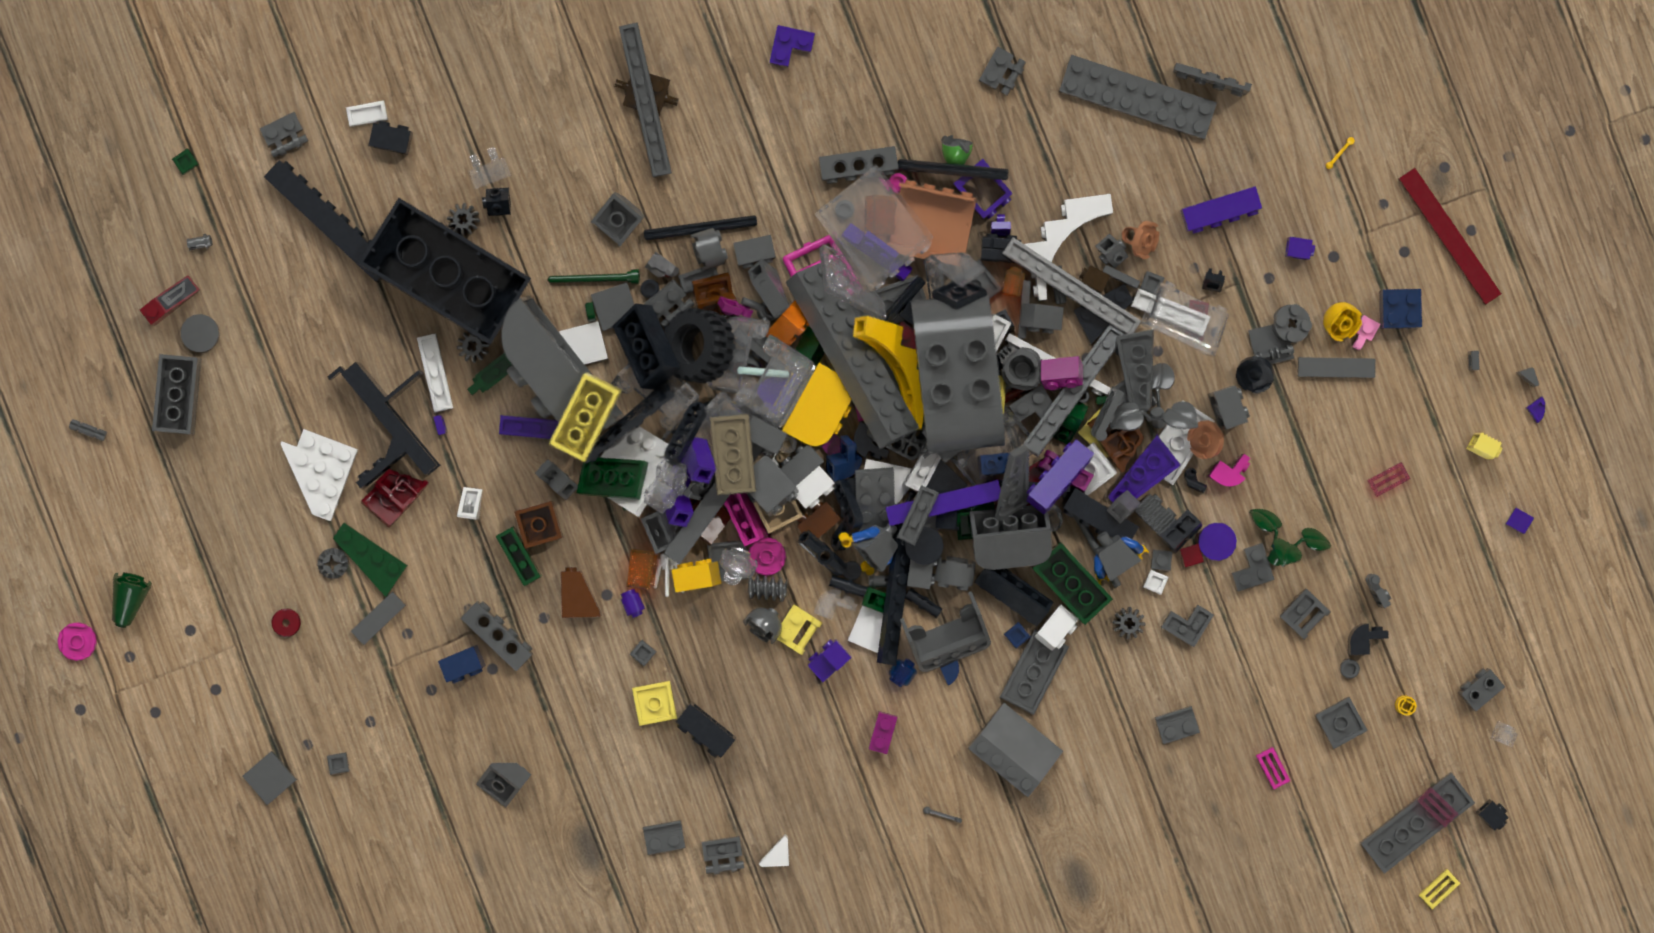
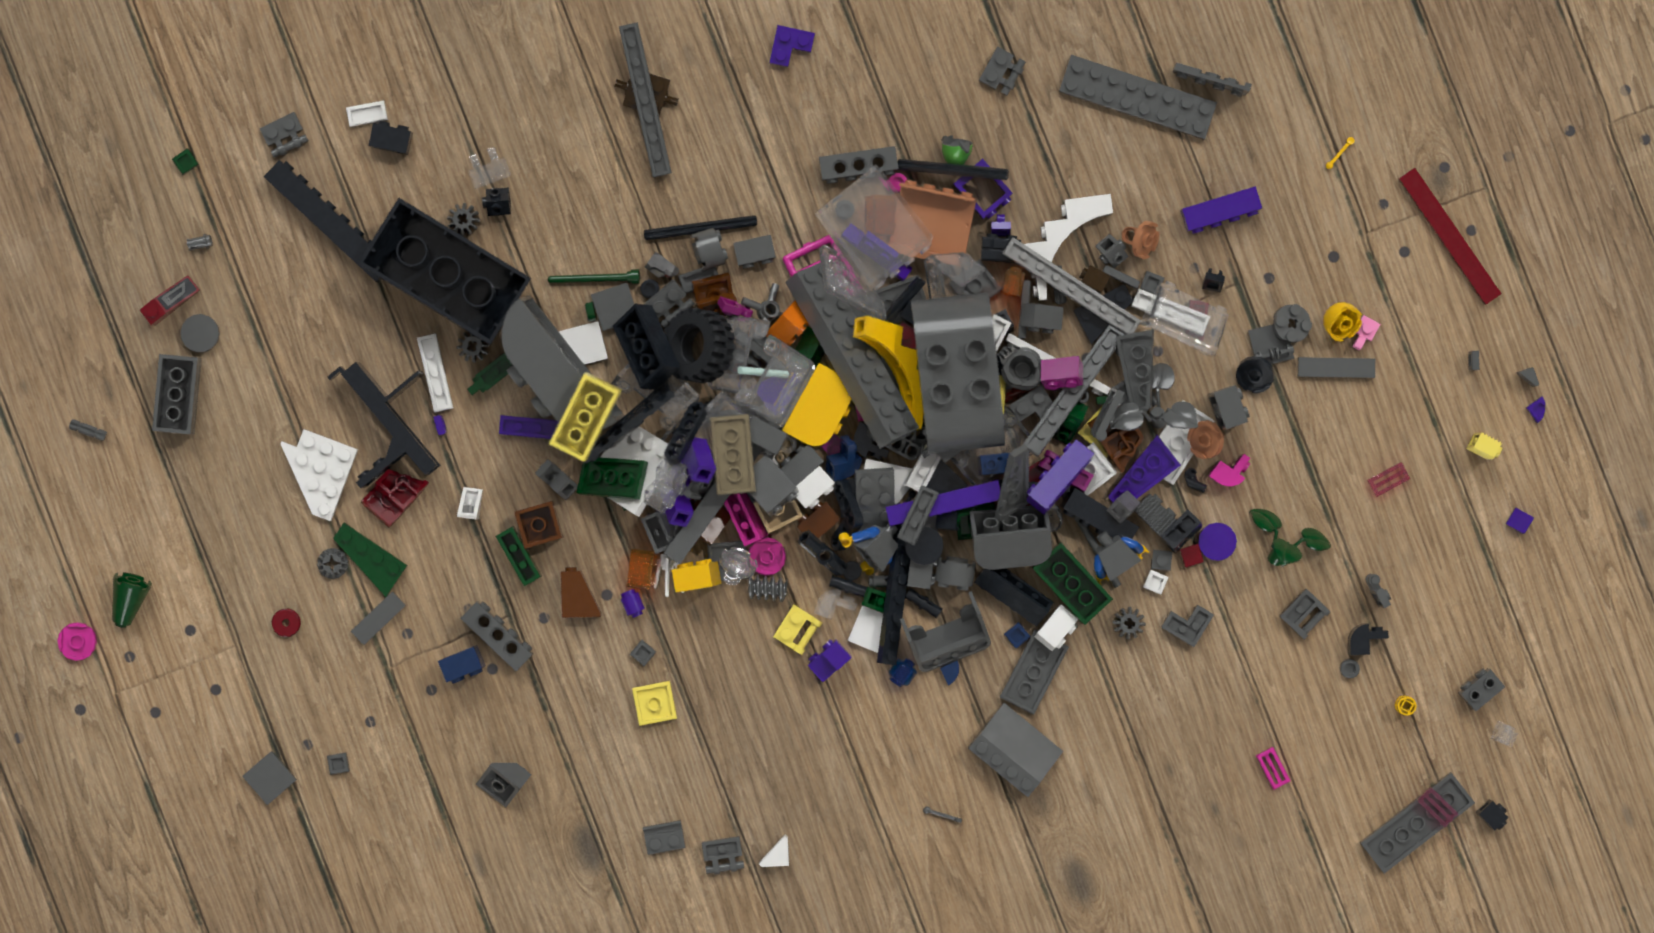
(618, 218): dark grey slope -> none
(705, 730): black brick -> none
(764, 624): dark grey cylinder -> none
(769, 286): dark grey slope -> none
(882, 732): magenta brick -> none
(958, 296): black tile -> none
(1177, 724): dark grey plate -> none
(1258, 570): dark grey plate -> none
(1299, 248): dark purple brick -> none
(1341, 722): dark grey plate -> none
(1400, 308): dark blue brick -> none
(1451, 878): light yellow tile -> none

